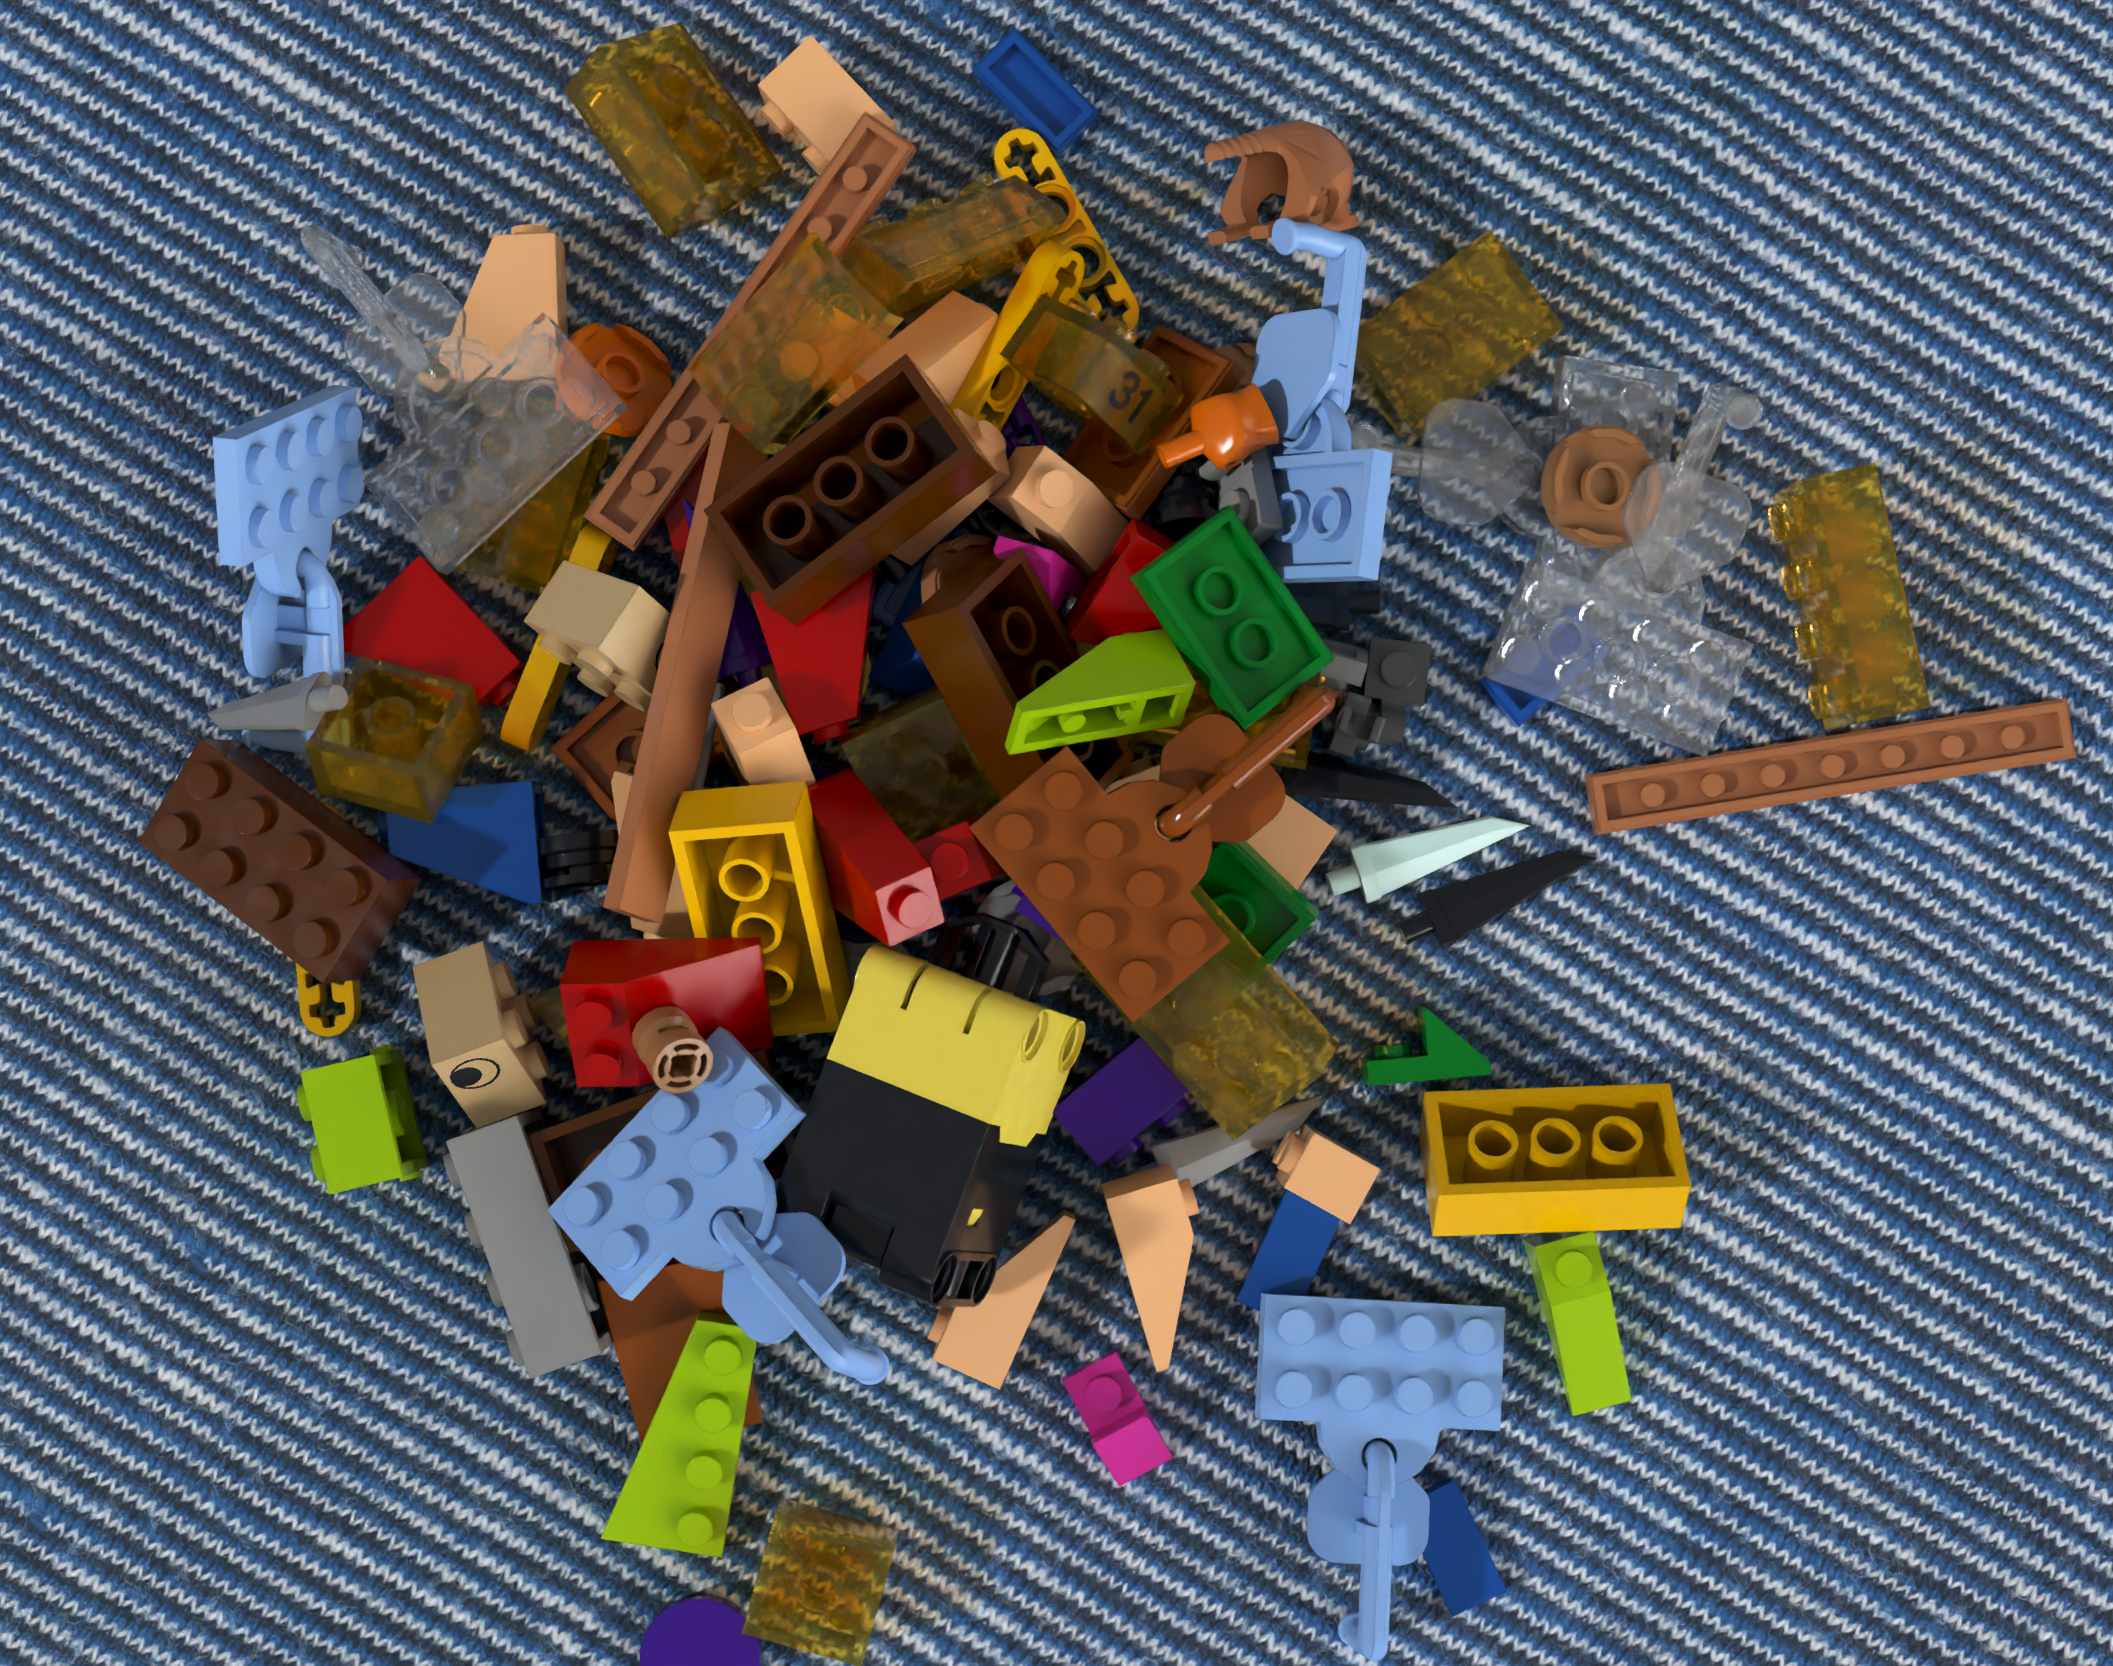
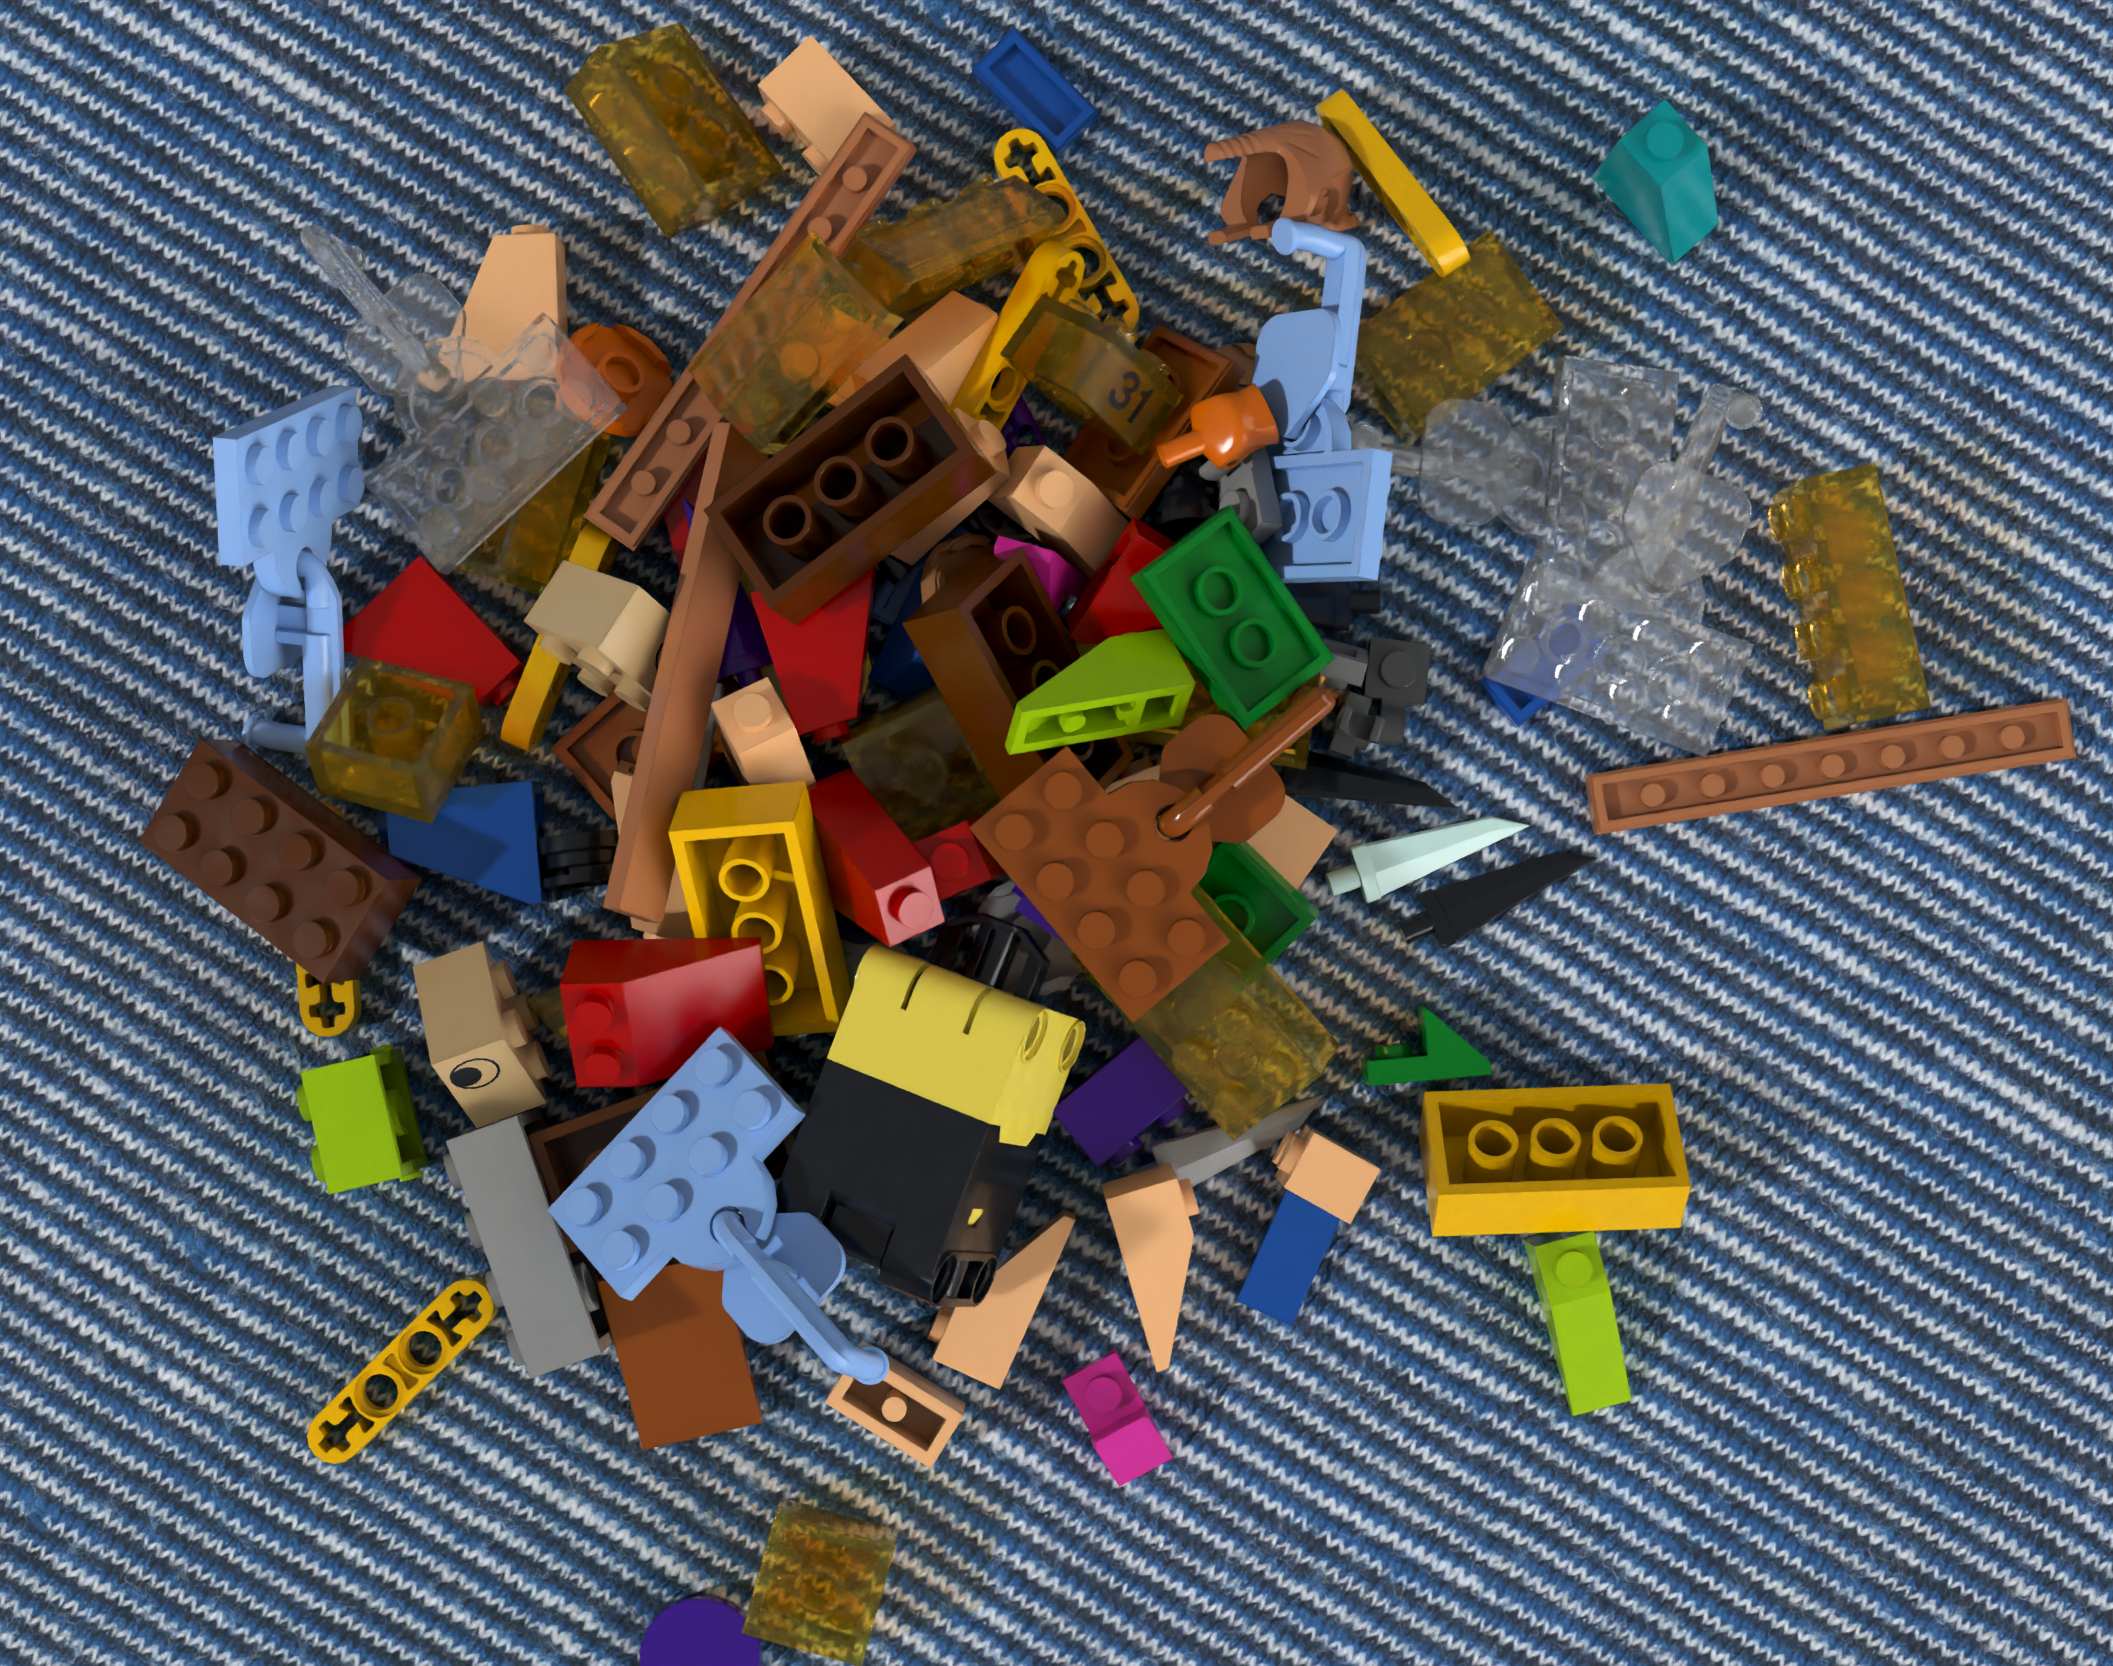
(287, 707): light grey bar -> none
(406, 1372): none -> yellow beam
(672, 1049): medium nougat wheel -> none
(690, 1454): lime wing -> none
(901, 1410): none -> light nougat brick
(1365, 1376): light blue plate -> none
(1394, 184): none -> yellow beam
(1458, 1552): blue tile -> none
(1590, 483): medium nougat tile -> none
(1662, 182): none -> teal slope

